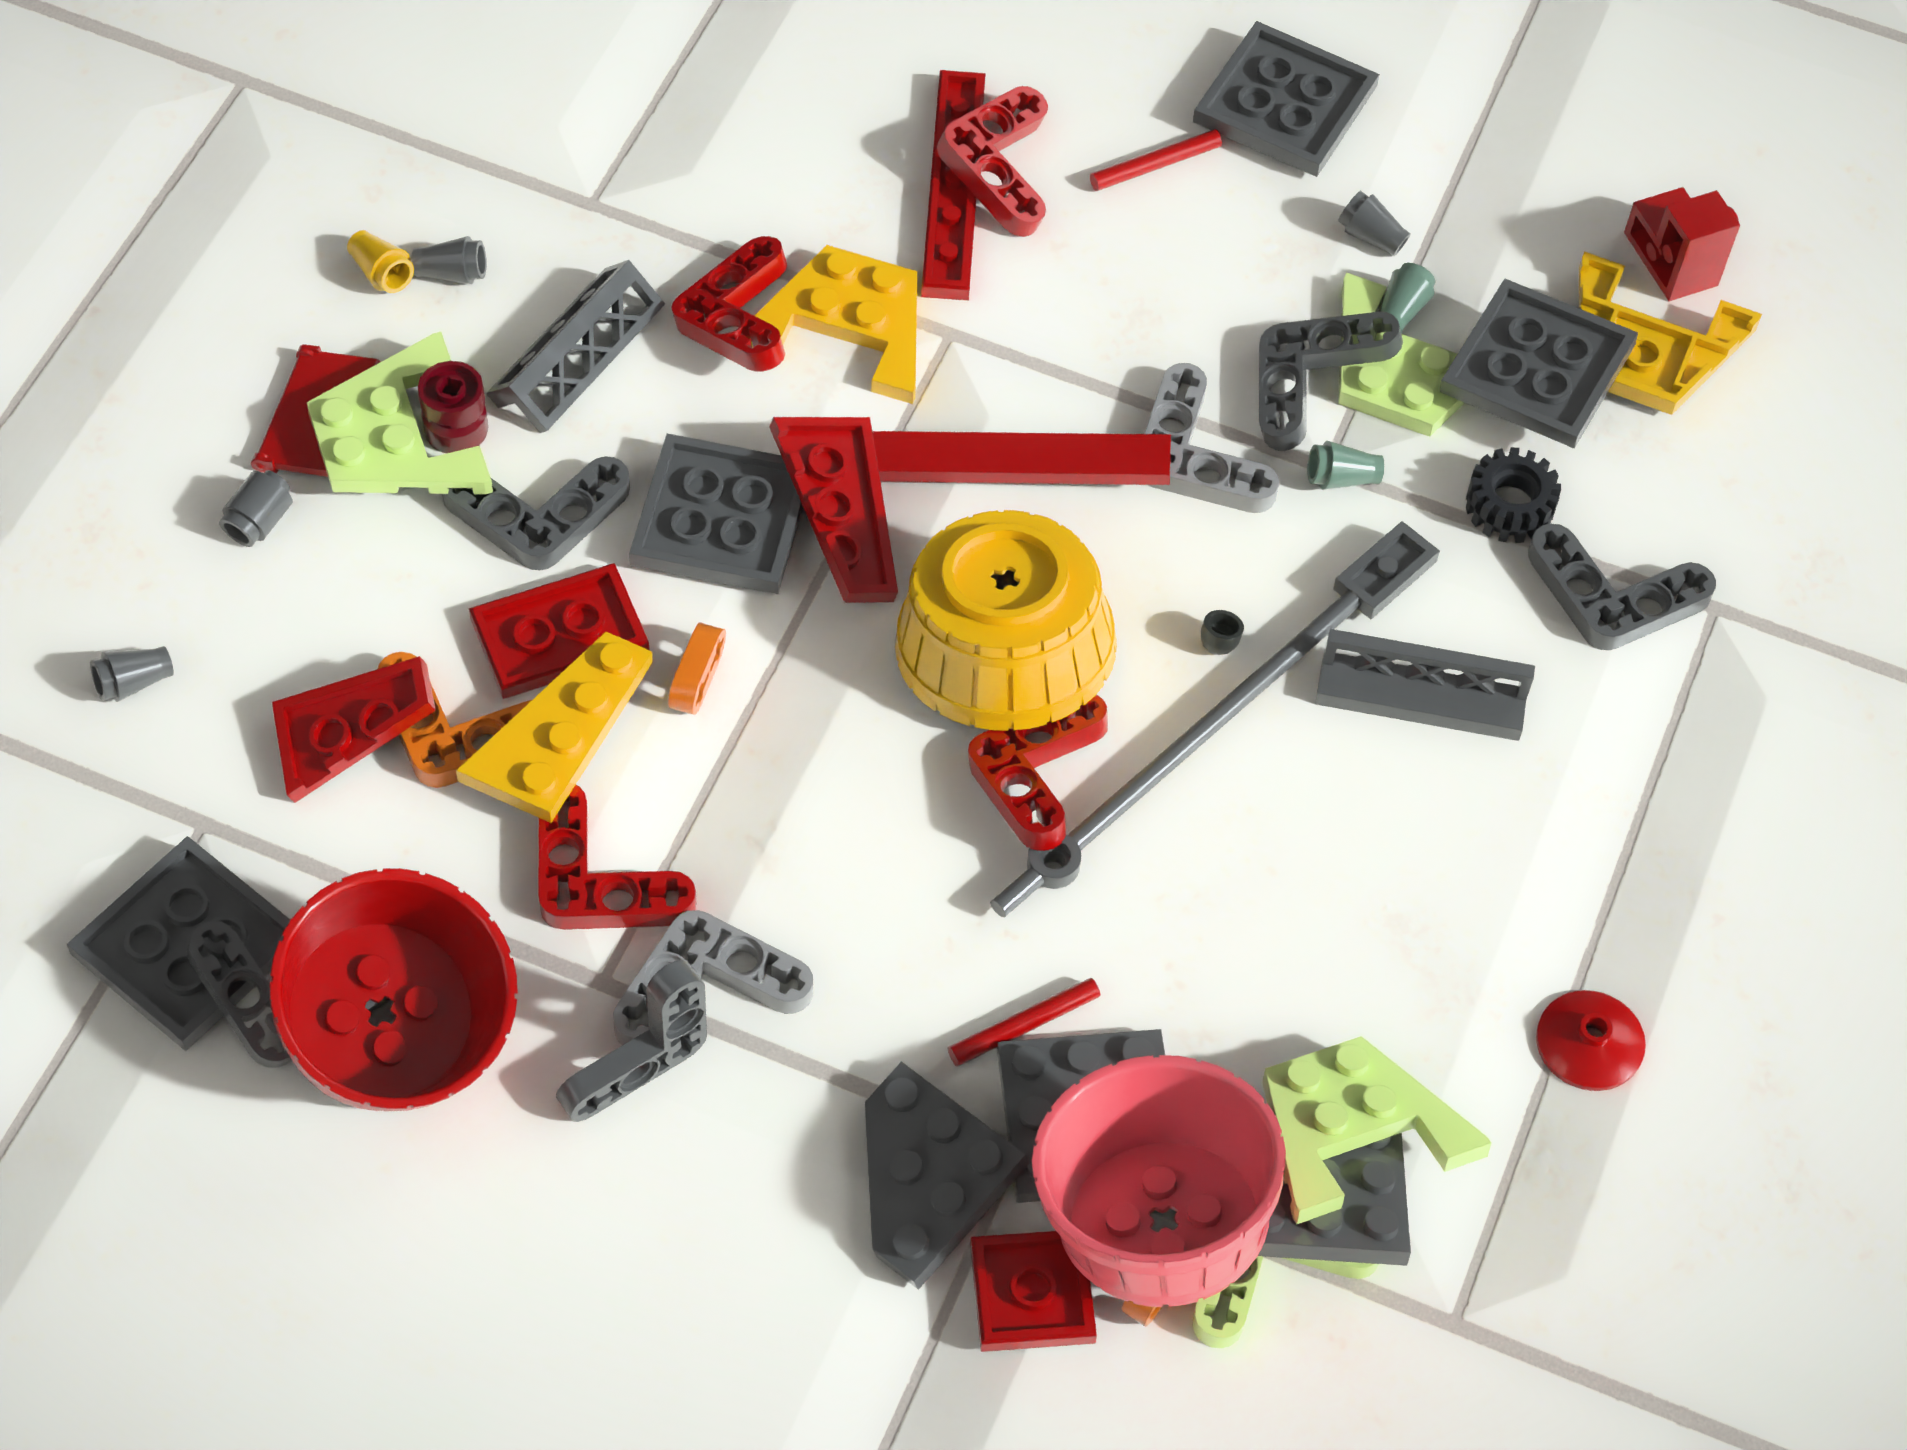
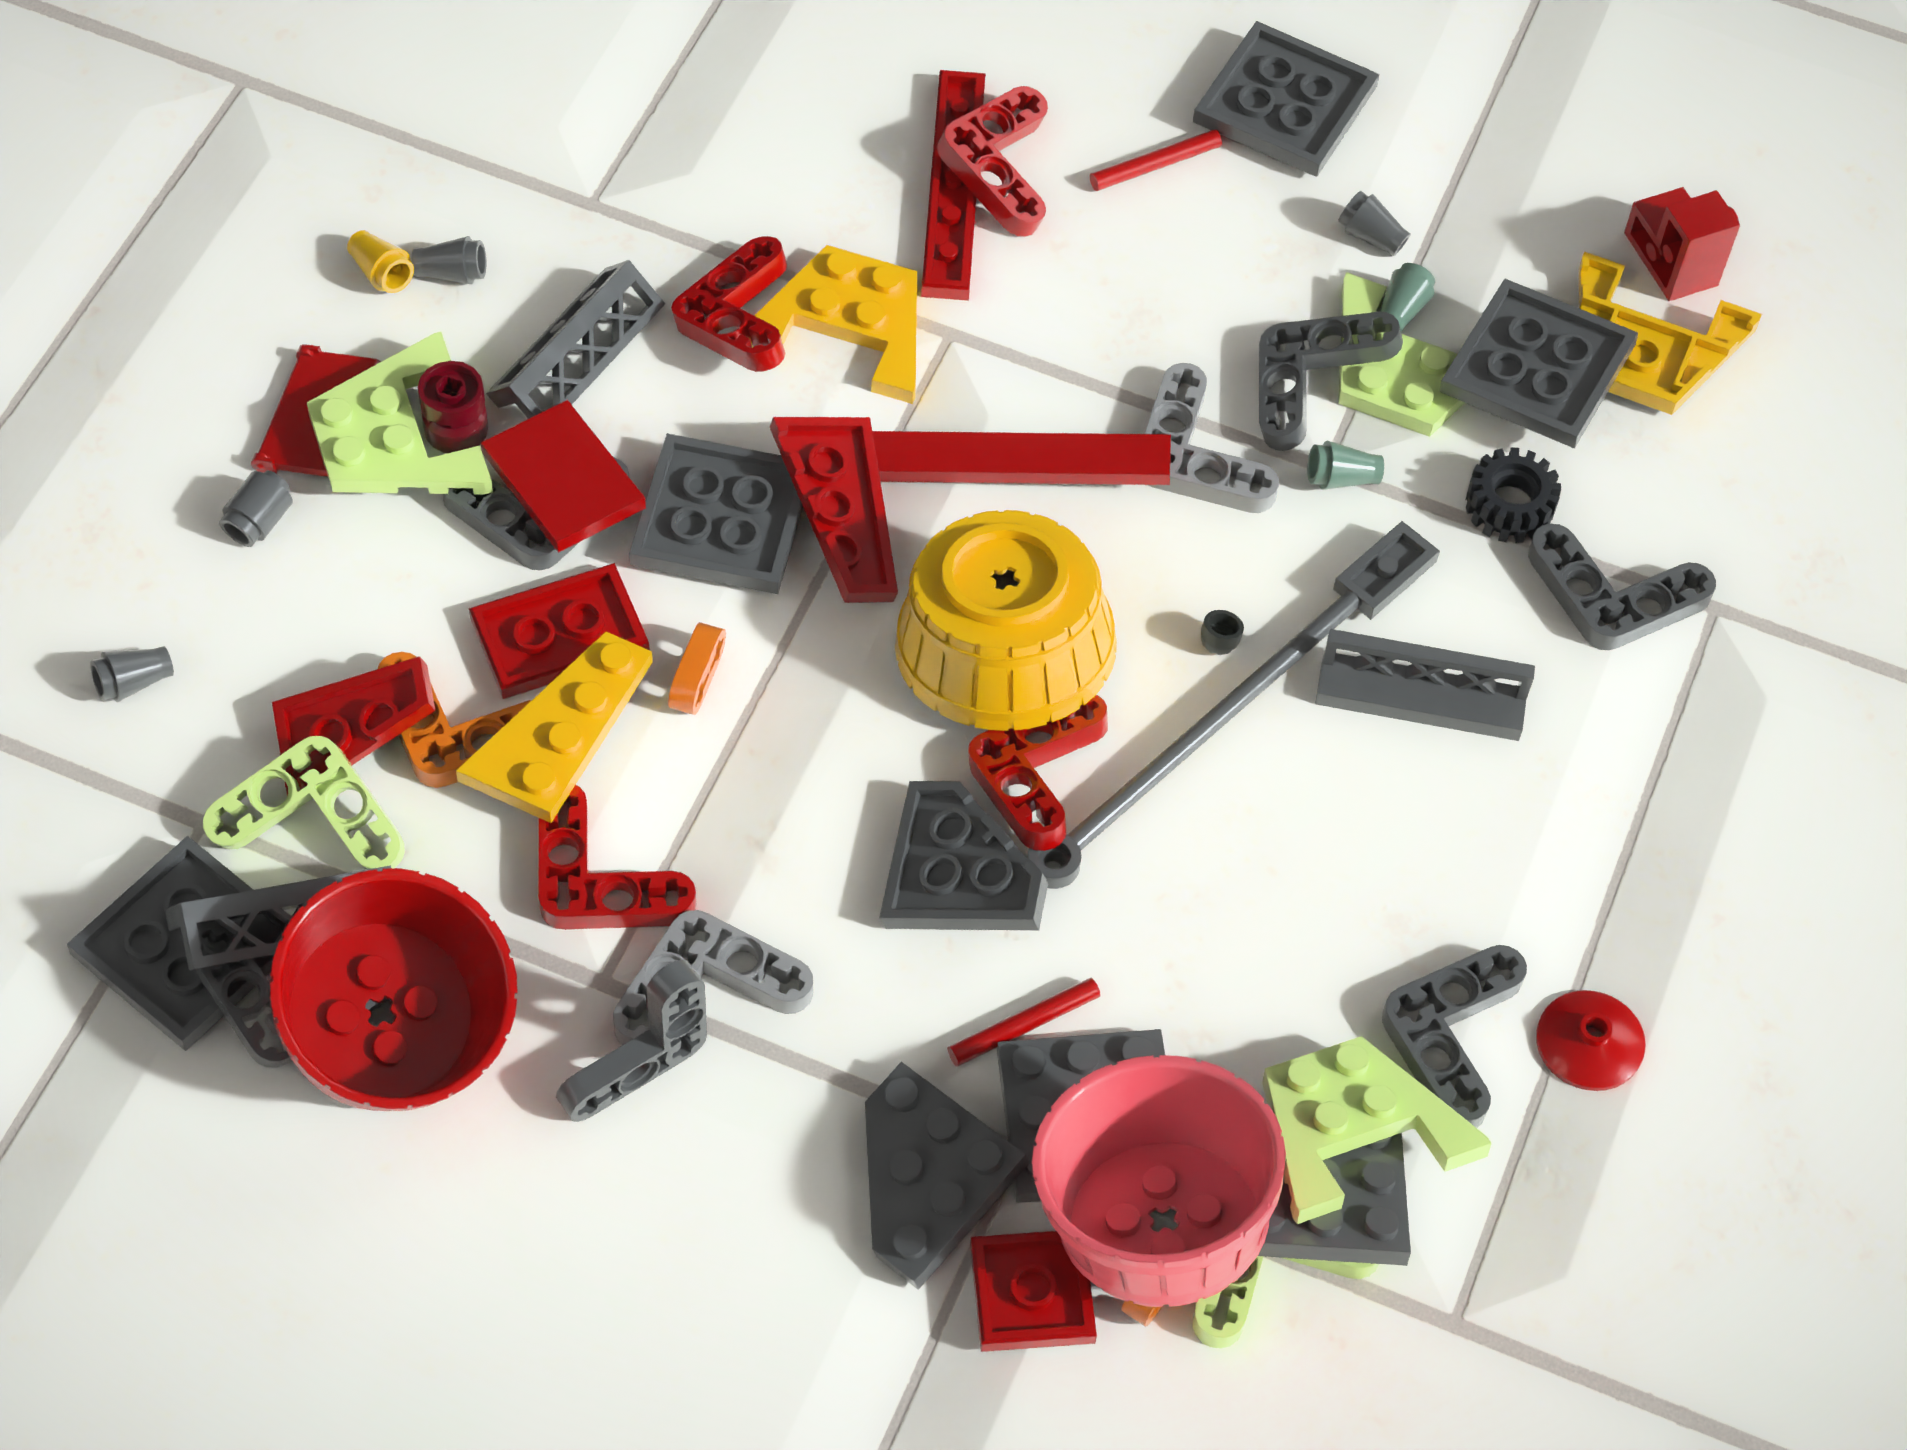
(242, 905): none -> dark grey fence
(322, 788): none -> yellowish green beam
(563, 475): none -> red tile
(958, 867): none -> dark grey plate
(1434, 1021): none -> dark grey beam

